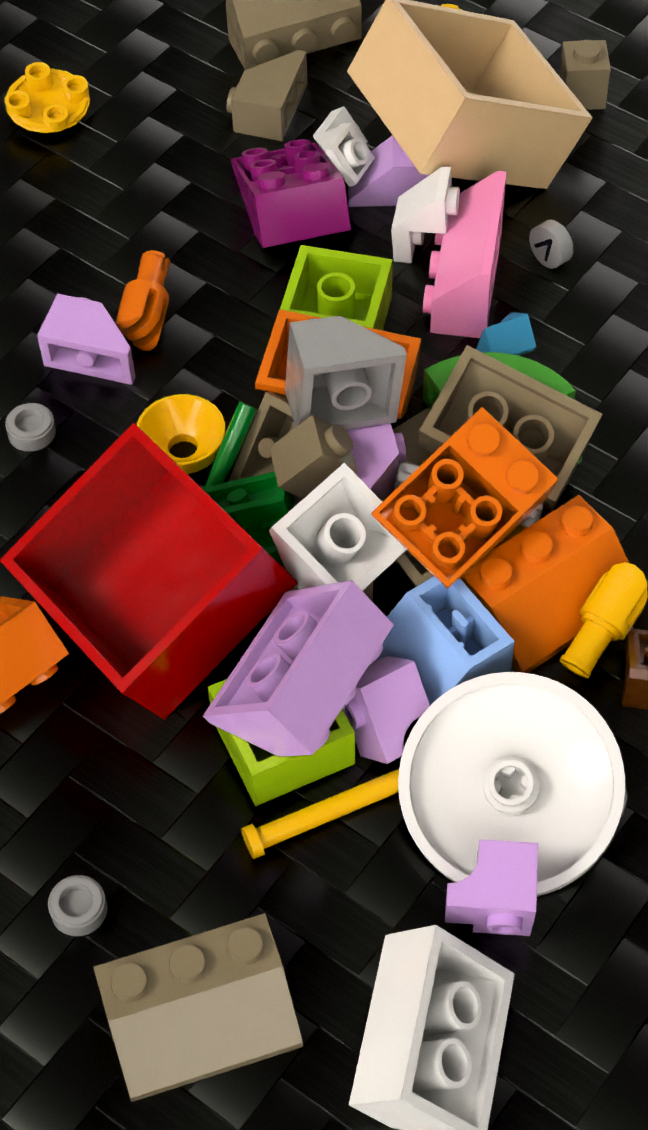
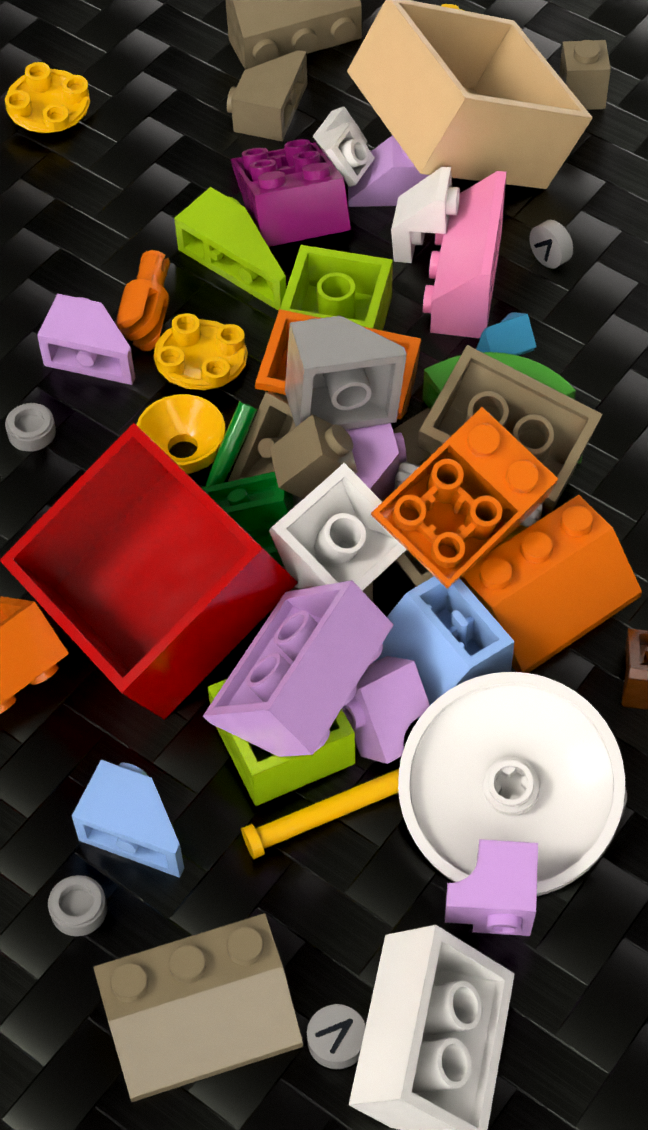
(128, 818): none -> light blue slope
(200, 353): none -> yellow dish
(226, 240): none -> lime slope
(335, 1036): none -> light grey tile
(607, 616): yellow arm -> none

